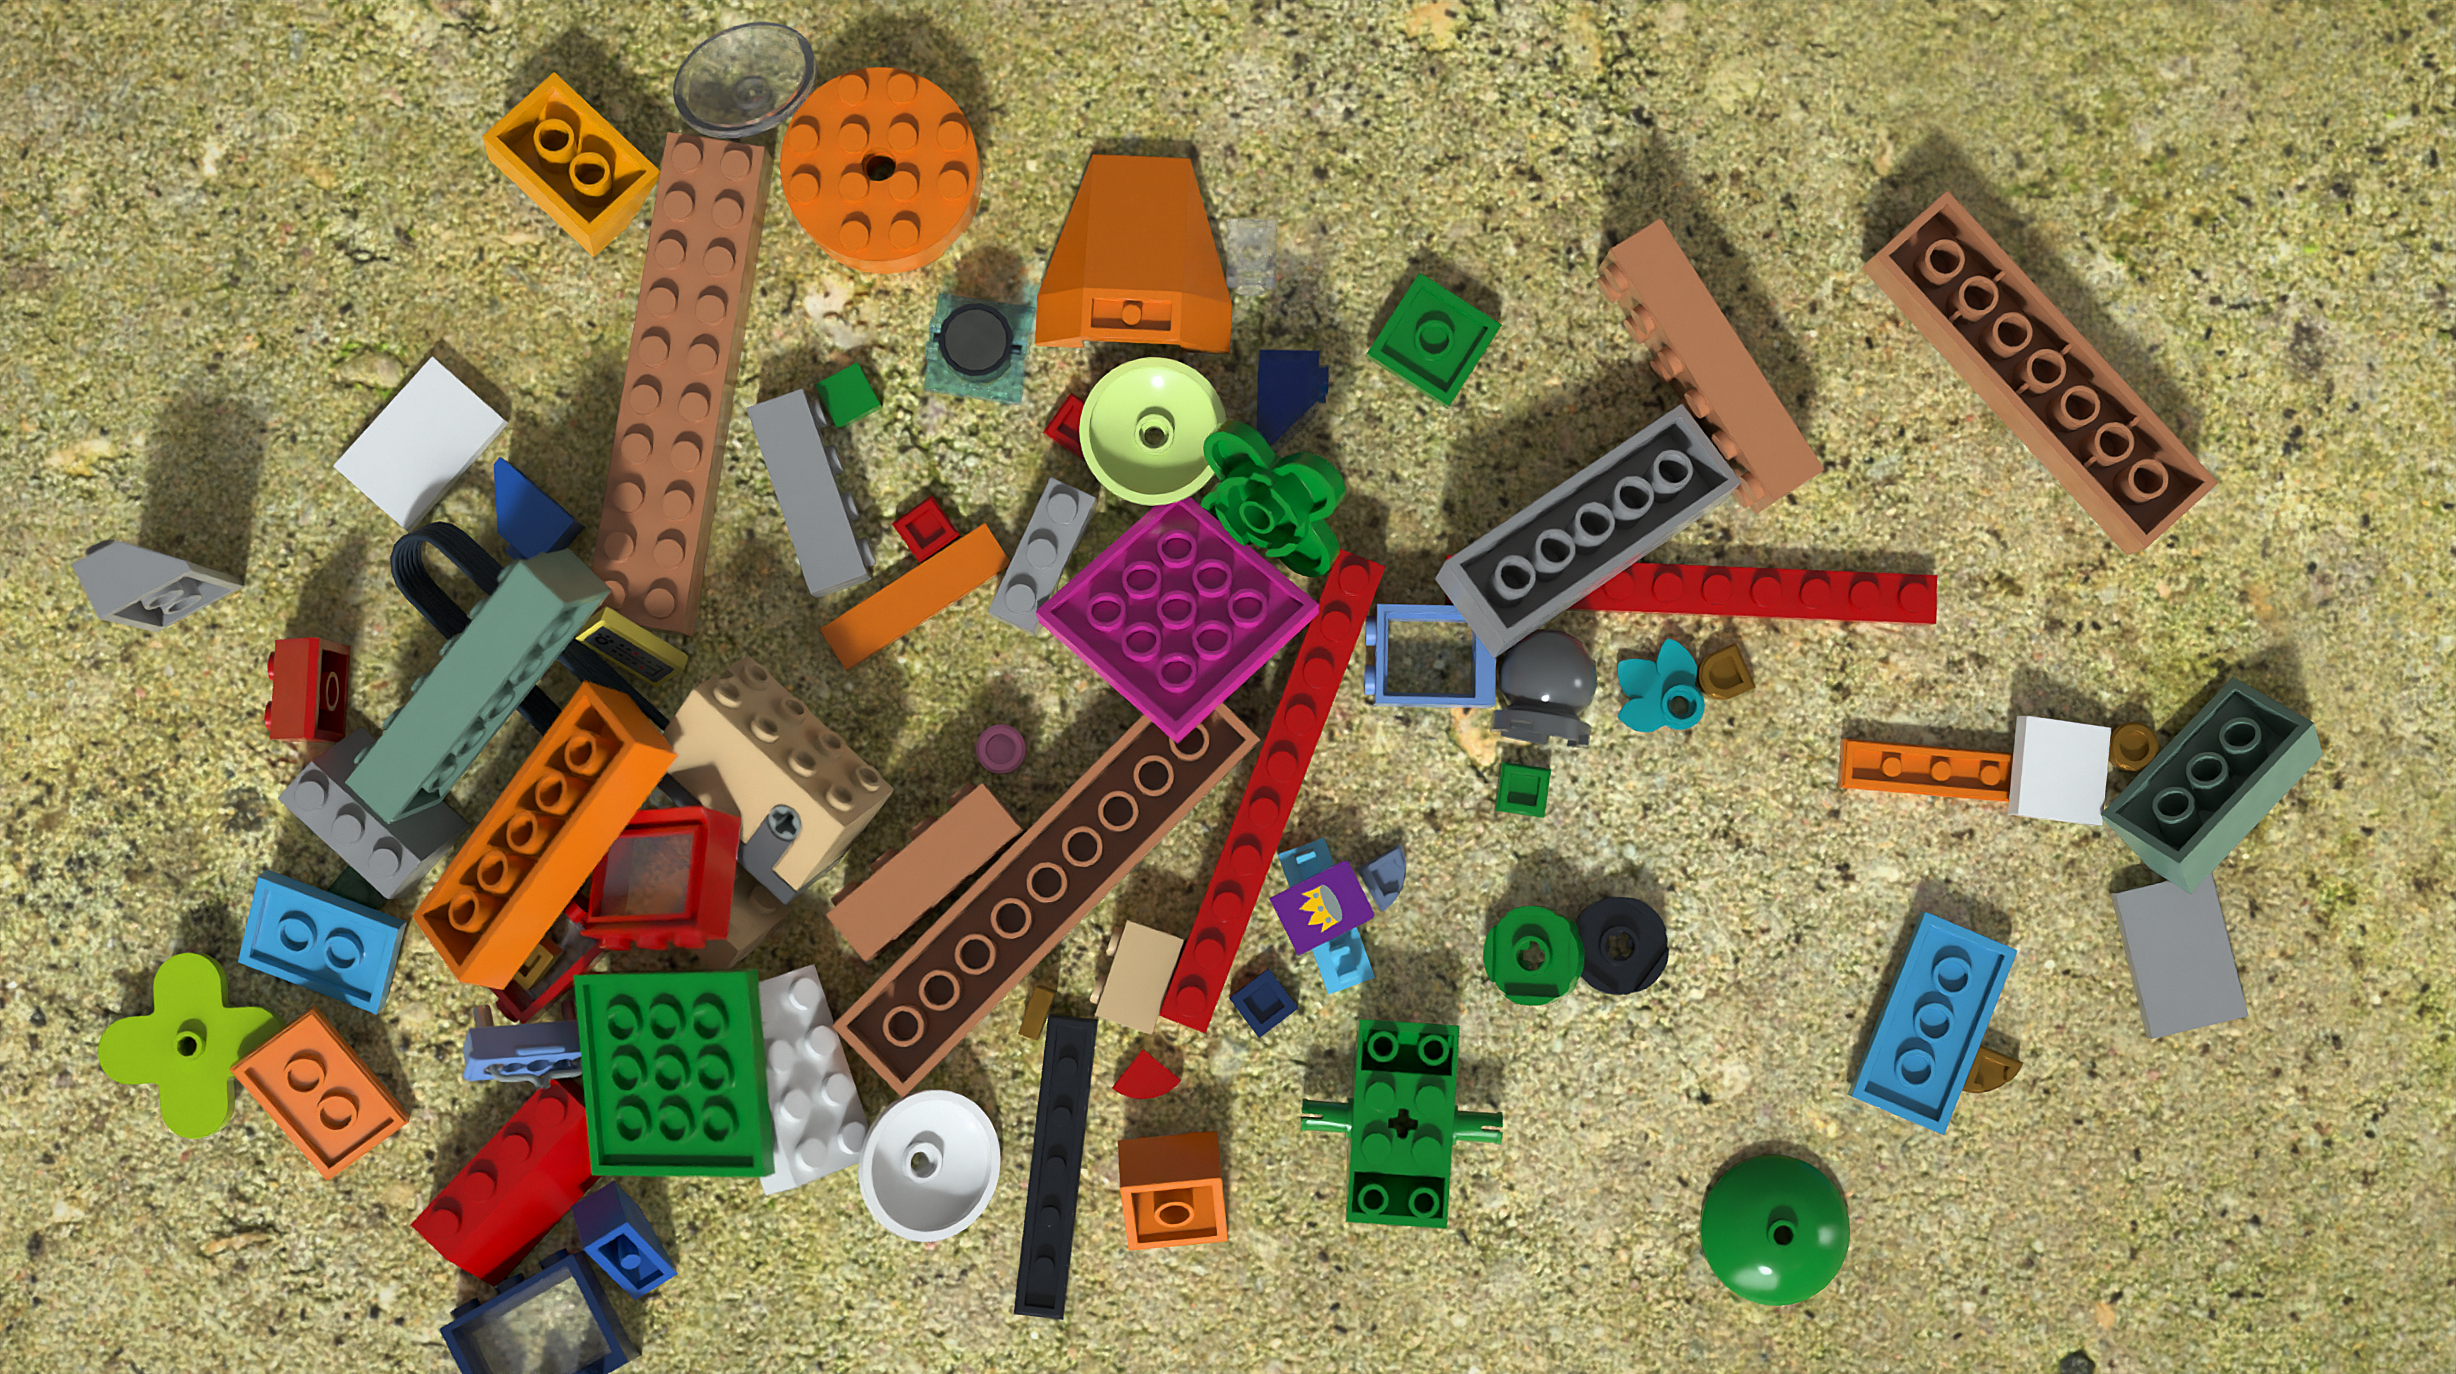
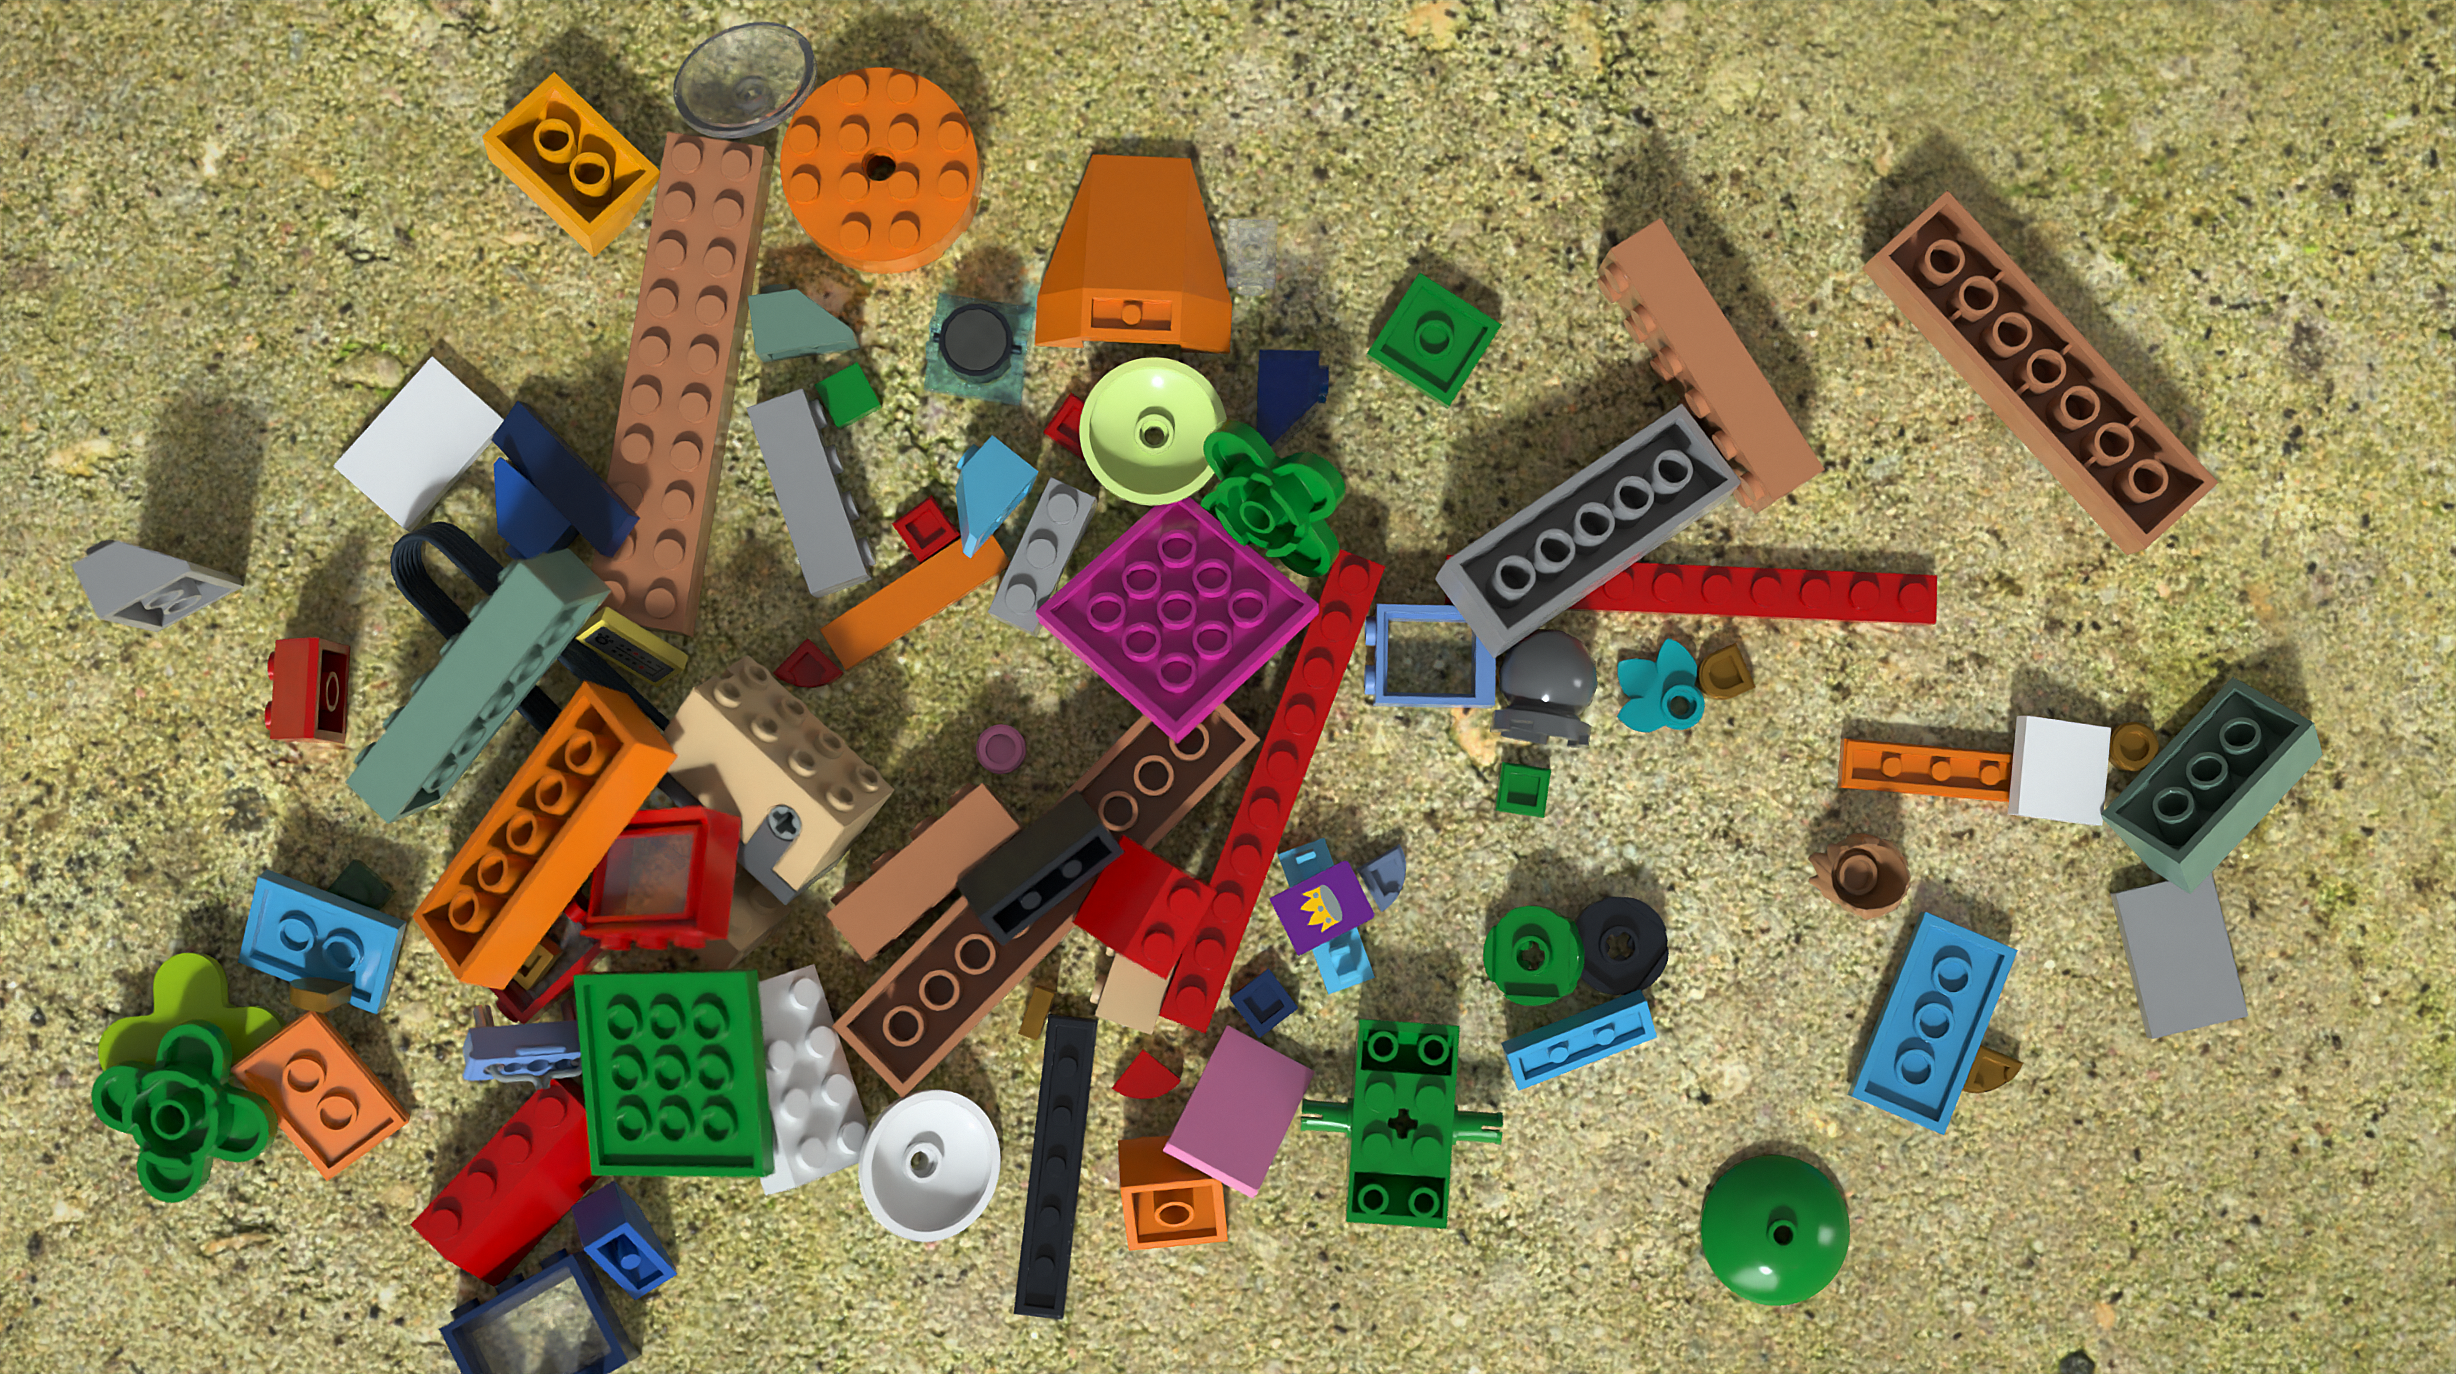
(184, 1111): none -> green plant
(319, 994): none -> pearl gold tile
(386, 855): light grey slope -> none
(565, 479): none -> dark blue tile
(794, 326): none -> sand green slope
(808, 667): none -> red tile
(989, 490): none -> medium azure slope
(1039, 868): none -> black brick
(1145, 907): none -> red slope
(1239, 1111): none -> bright pink tile
(1579, 1040): none -> dark azure plate
(1862, 875): none -> medium nougat hair

